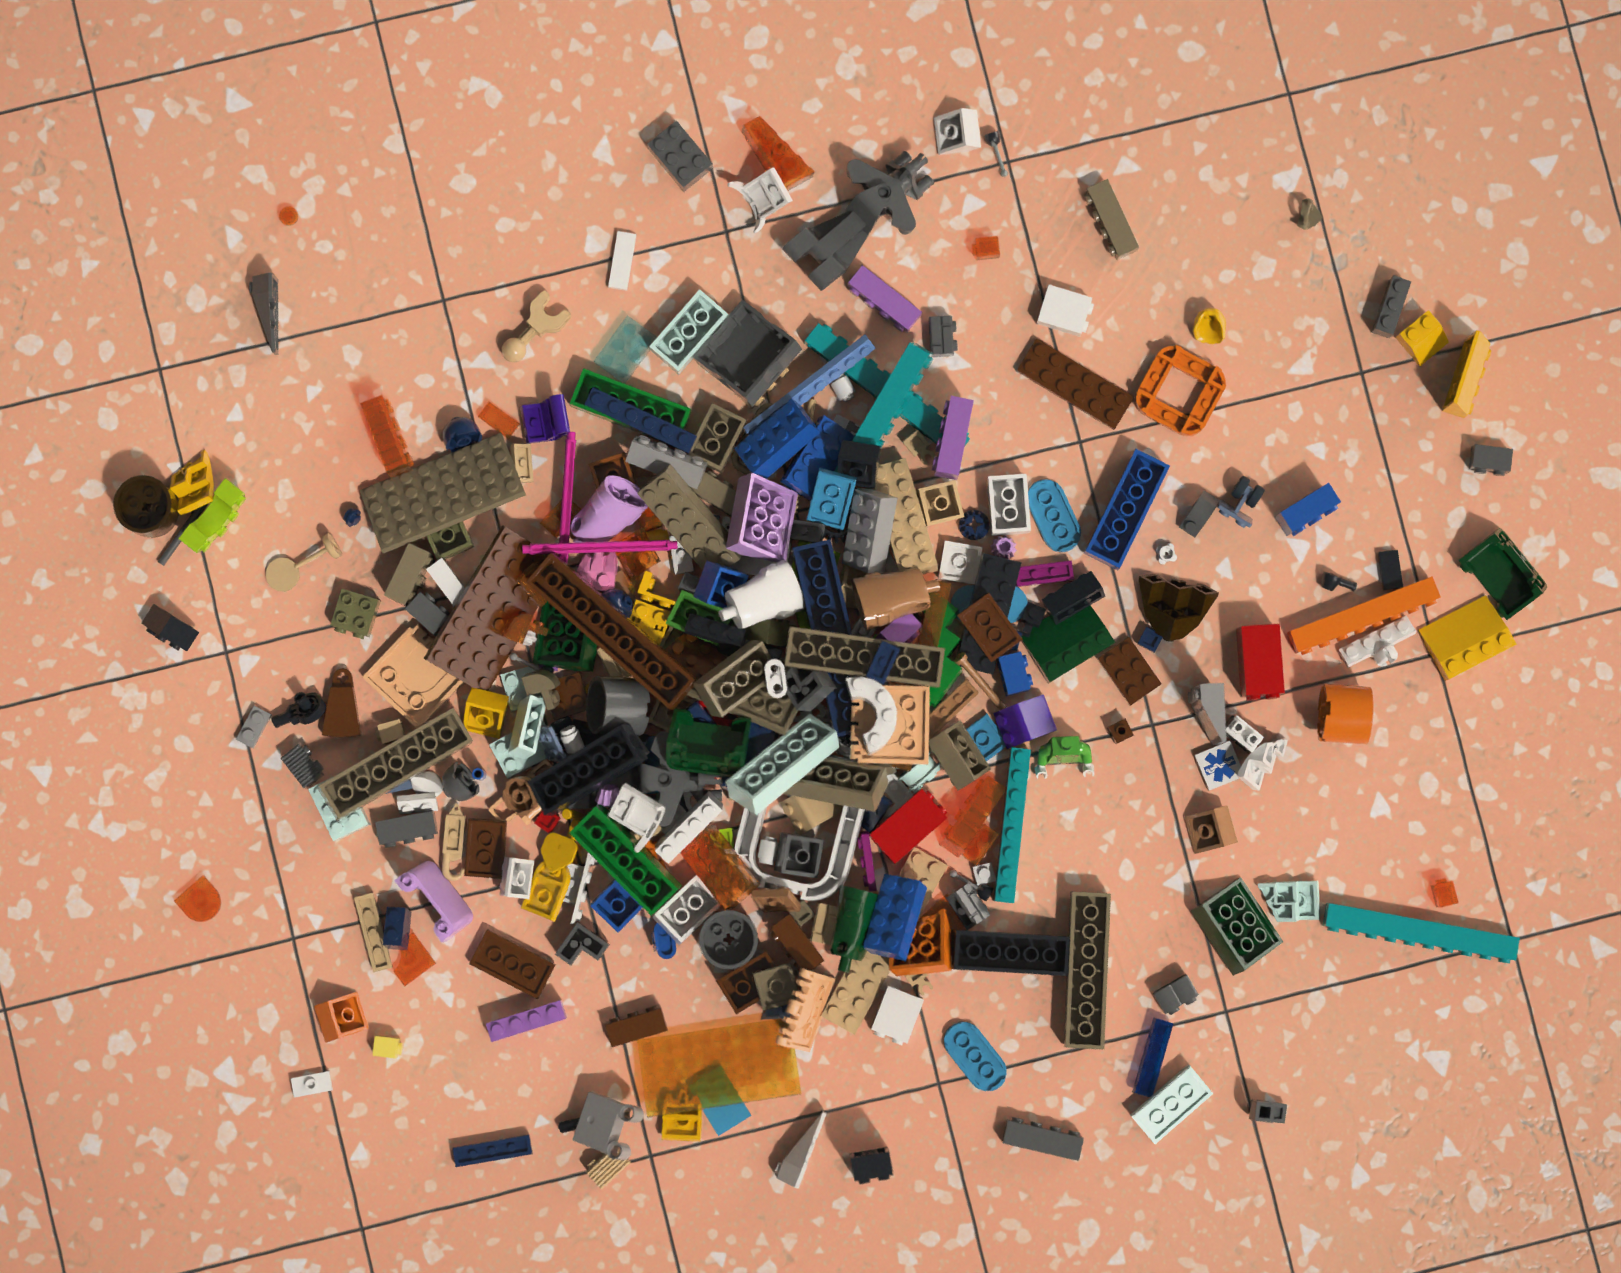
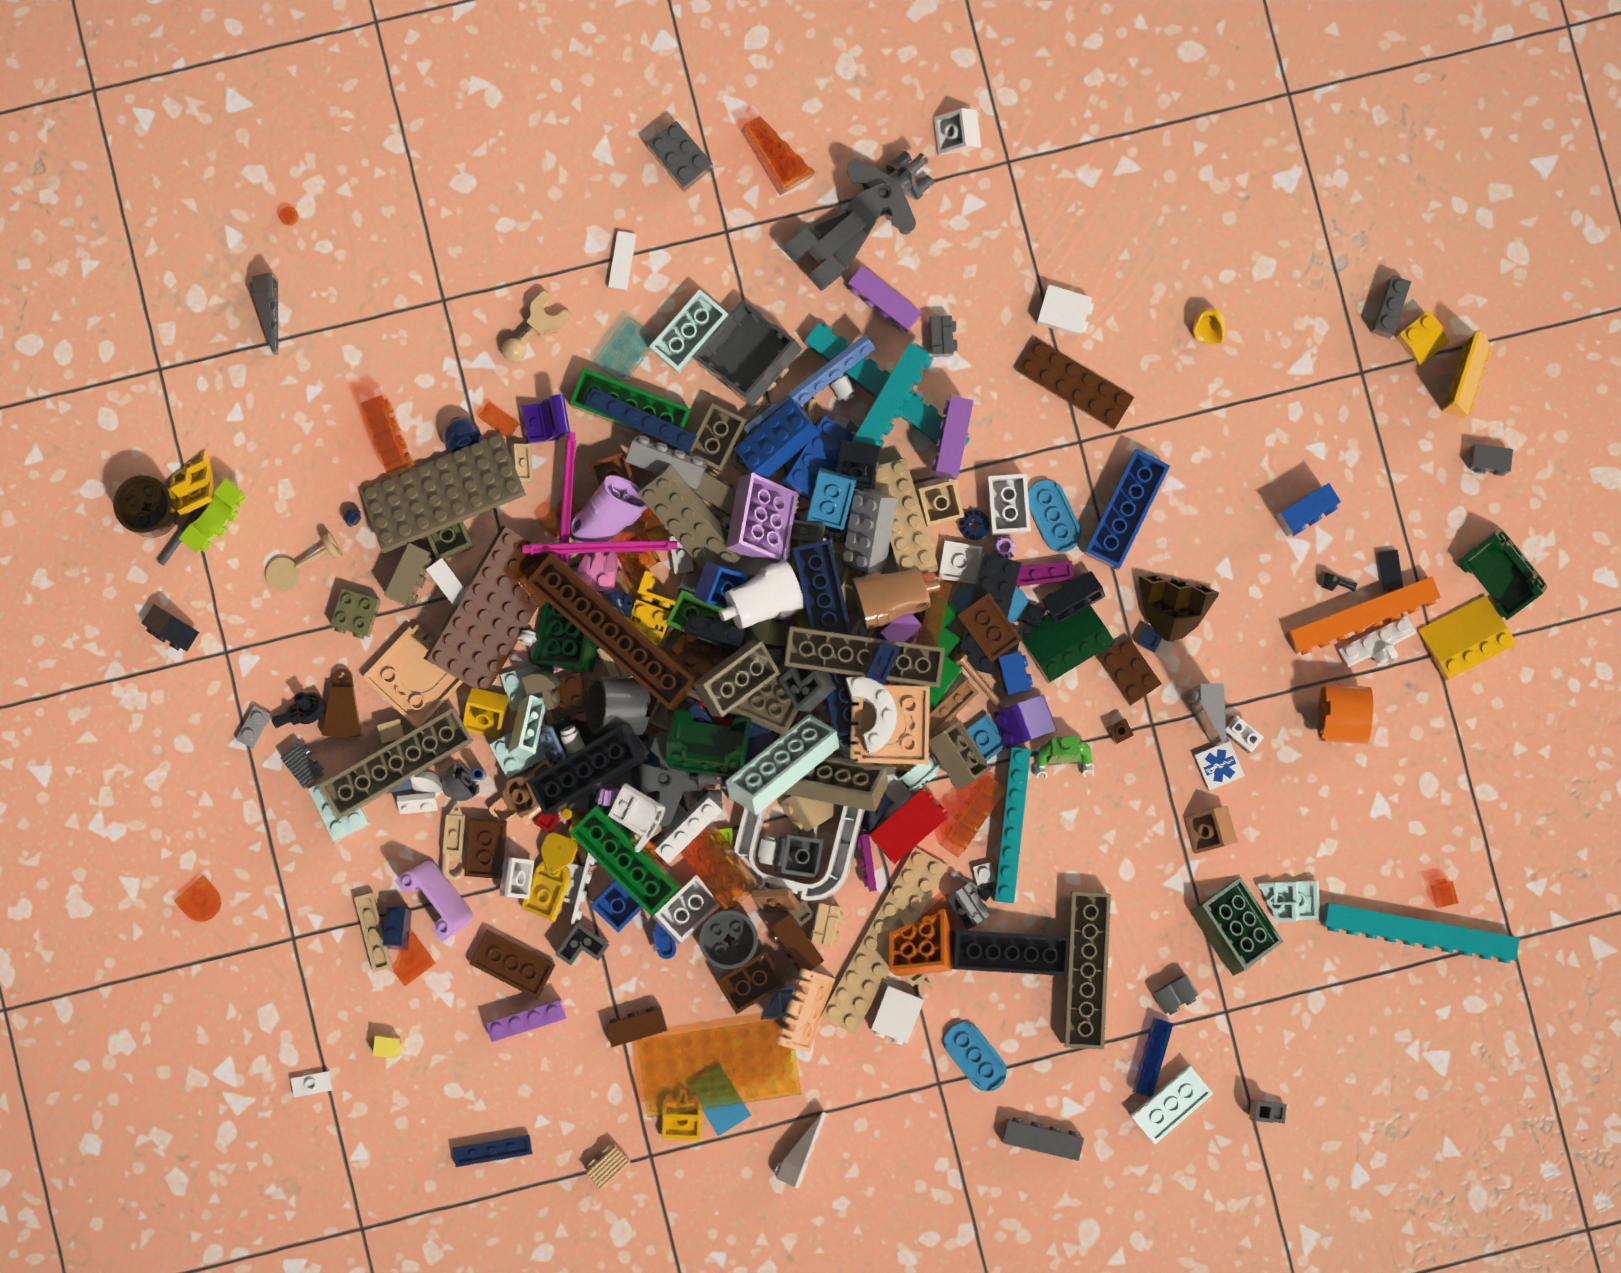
(341, 1017): orange slope -> none
(406, 829): dark grey brick -> none
(427, 613): dark grey brick -> none
(520, 624): clear orange brick -> none
(602, 1124): light grey piece -> none
(764, 194): white piece -> none
(775, 986): dark tan tile -> none
(776, 677): white plate -> none
(852, 925): dark green torso -> none
(871, 1164): black brick -> none
(895, 917): blue brick -> none
(917, 445): tan plate -> none
(980, 844): clear orange brick -> none
(986, 248): clear orange brick -> none
(993, 140): hinge -> none
(1112, 219): dark tan brick -> none
(1171, 553): white plate -> none
(1193, 366): orange plate -> none
(1199, 514): dark grey brick -> none
(1240, 489): plate -> none
(1260, 661): red brick -> none
(1261, 762): white slope -> none
(1309, 215): dark tan piece -> none

